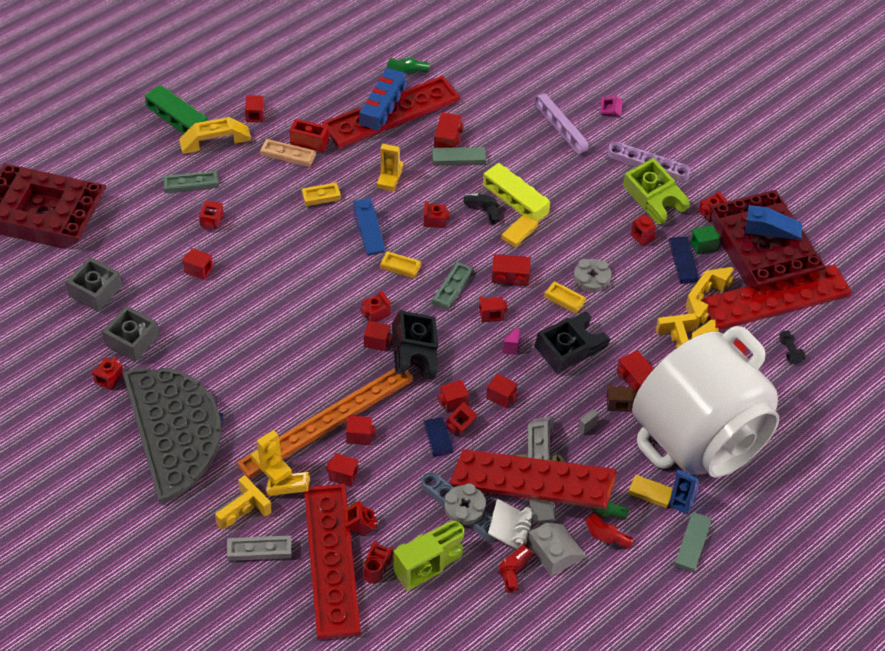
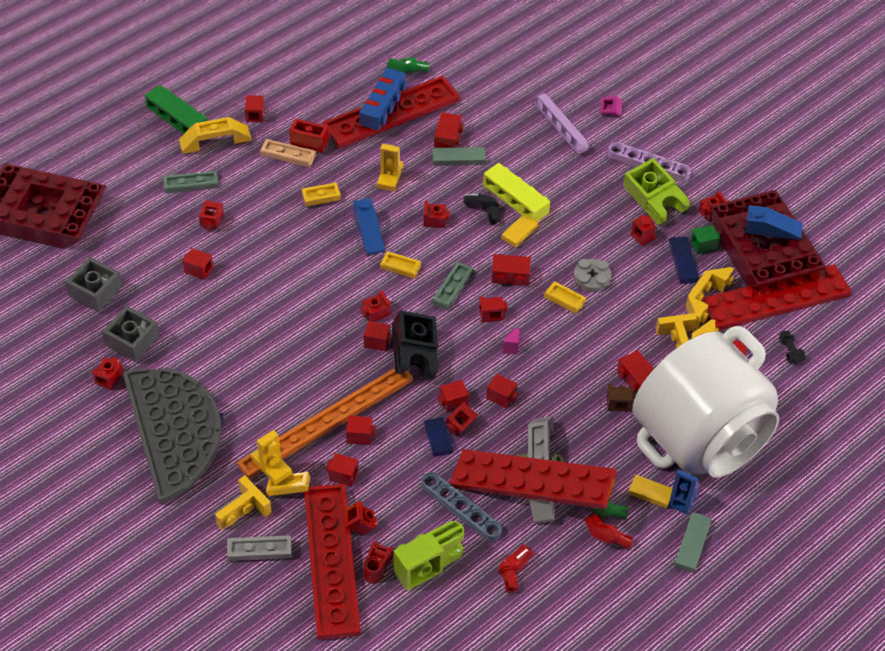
(468, 494): light grey plate -> none
(510, 524): white hinge -> none
(554, 547): light grey slope -> none
(569, 342): black brick -> none
(588, 422): light grey tile -> none

